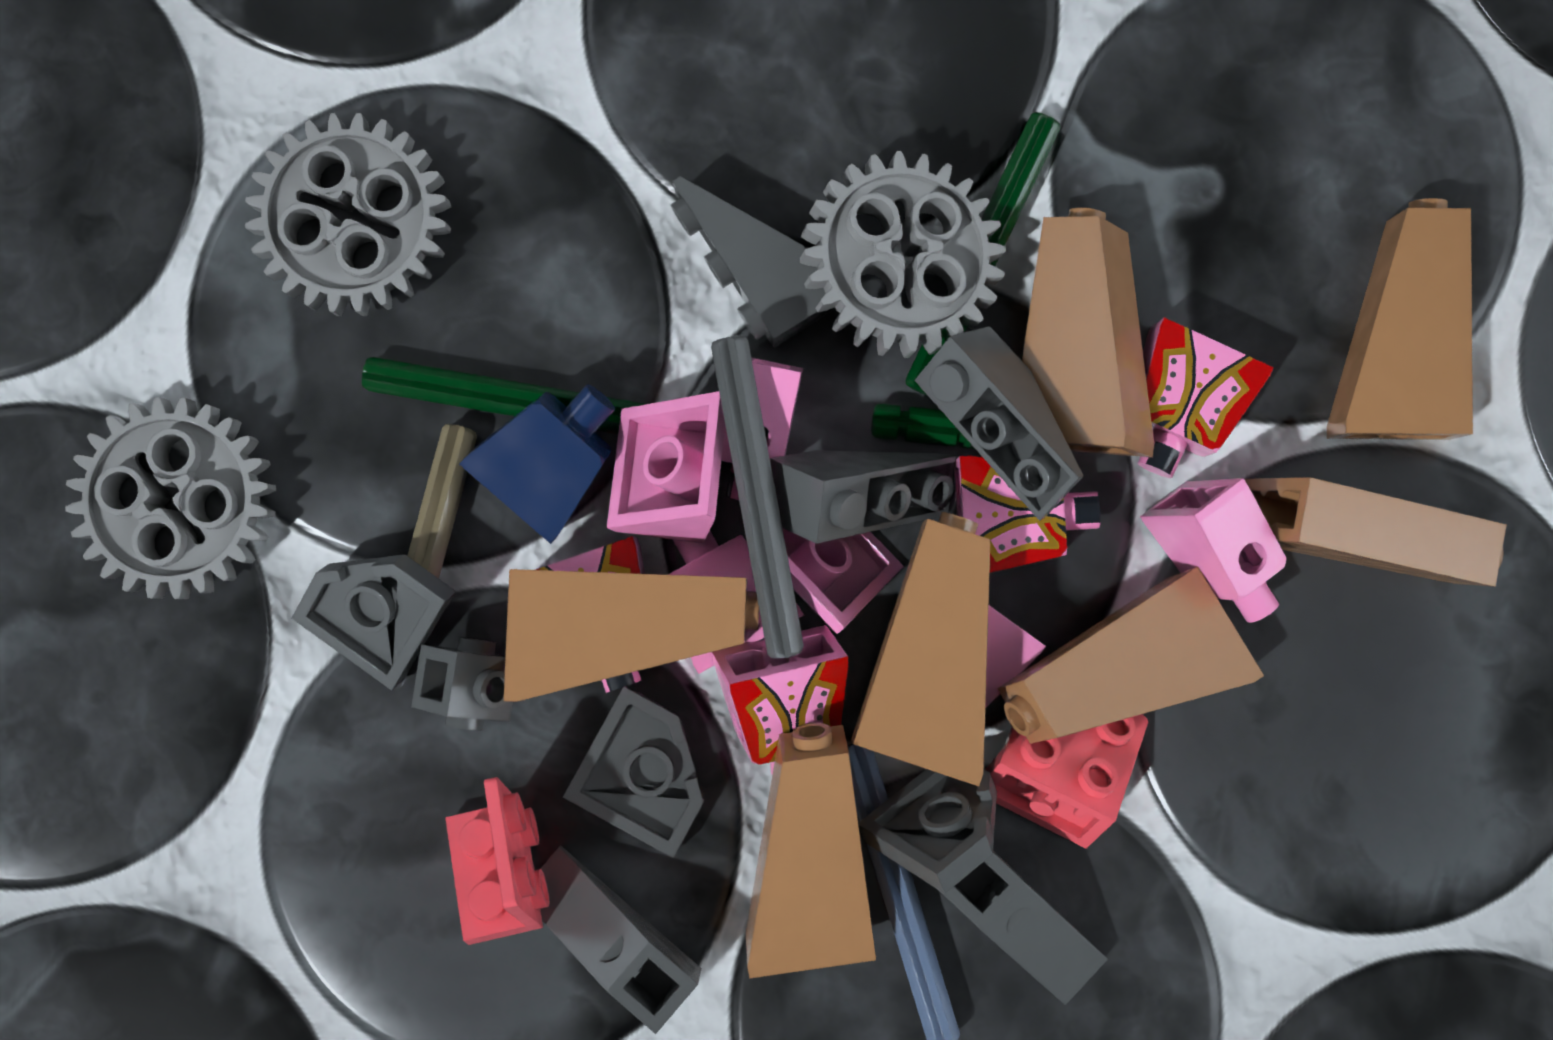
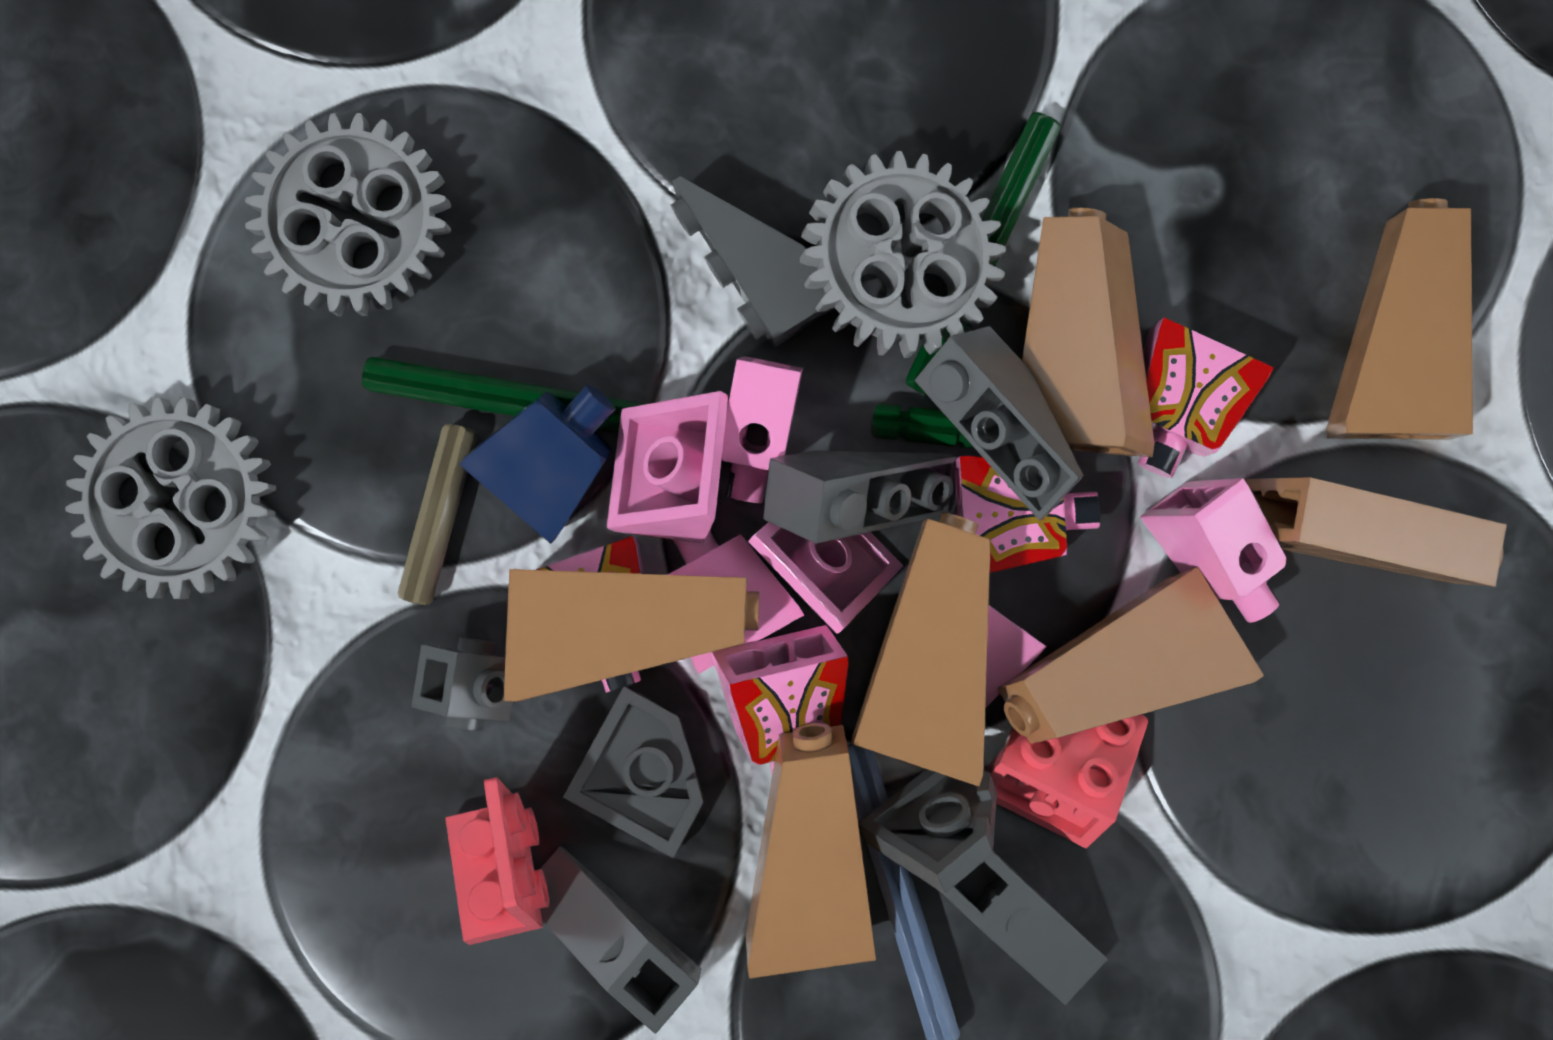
(375, 612): dark grey plate -> none
(757, 496): dark grey axle -> none

